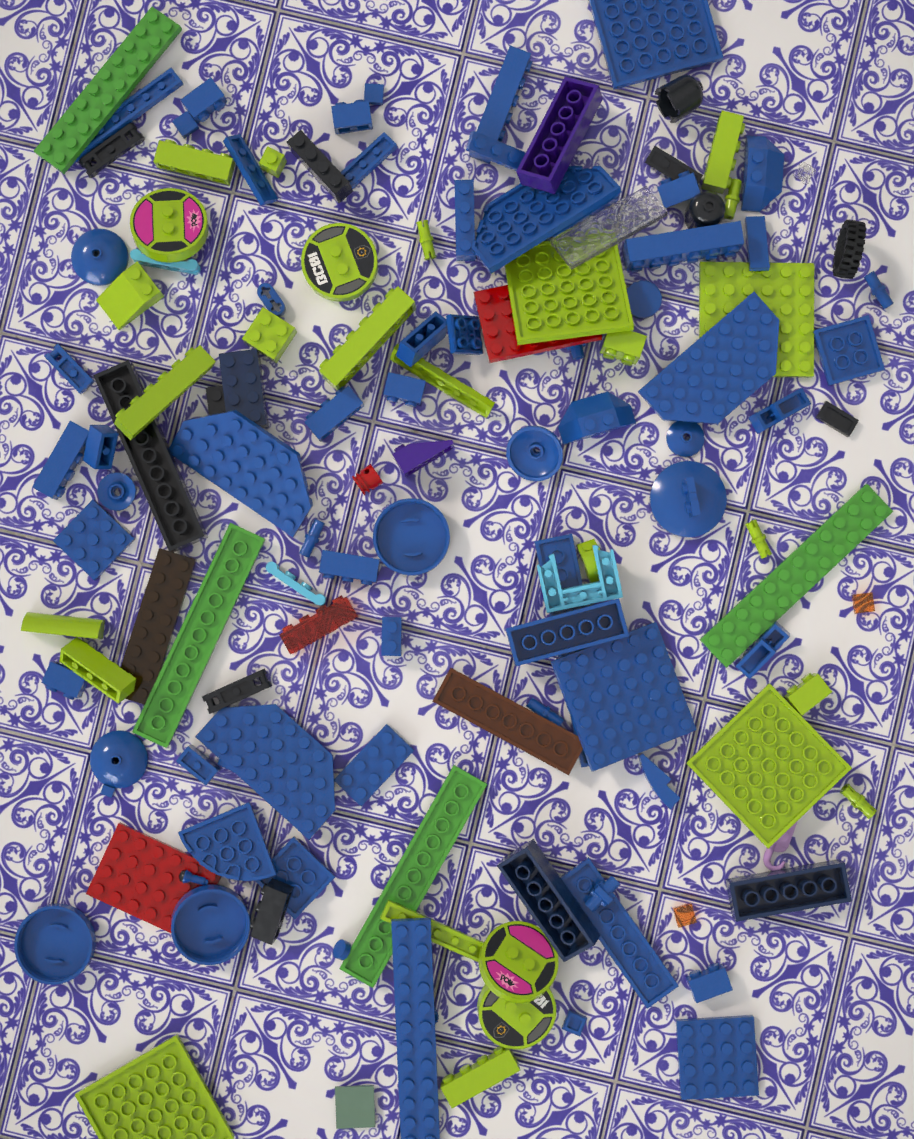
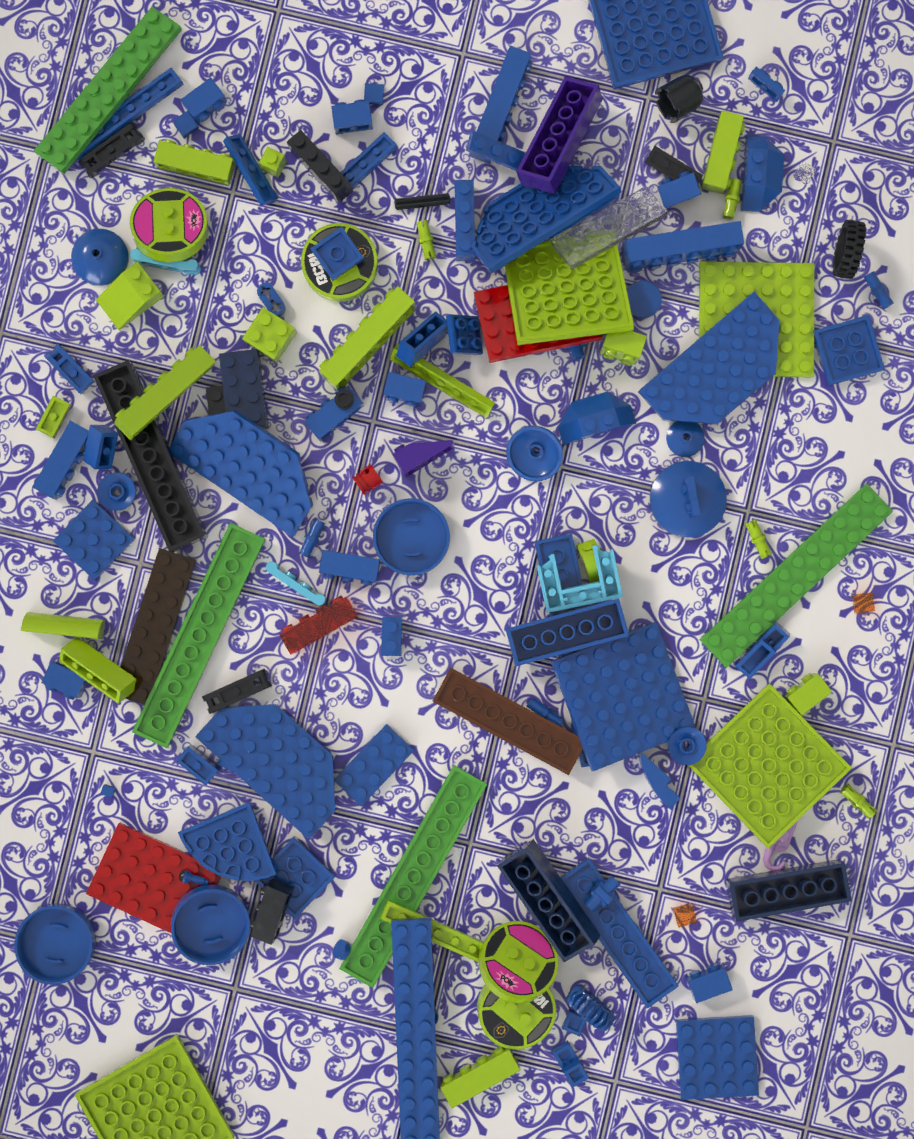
(53, 417): none -> lime plate
(131, 756): blue dish -> none
(337, 253): none -> blue plate
(344, 399): none -> black plate
(355, 1106): sand green piece -> none
(422, 201): none -> black axle
(570, 1064): none -> blue slope
(590, 1008): none -> blue gear
(695, 749): none -> blue dish
(704, 210): black cylinder -> none
(757, 243): blue tile -> none
(762, 80): none -> blue plate
(779, 410): blue slope -> none
(837, 419): black tile -> none

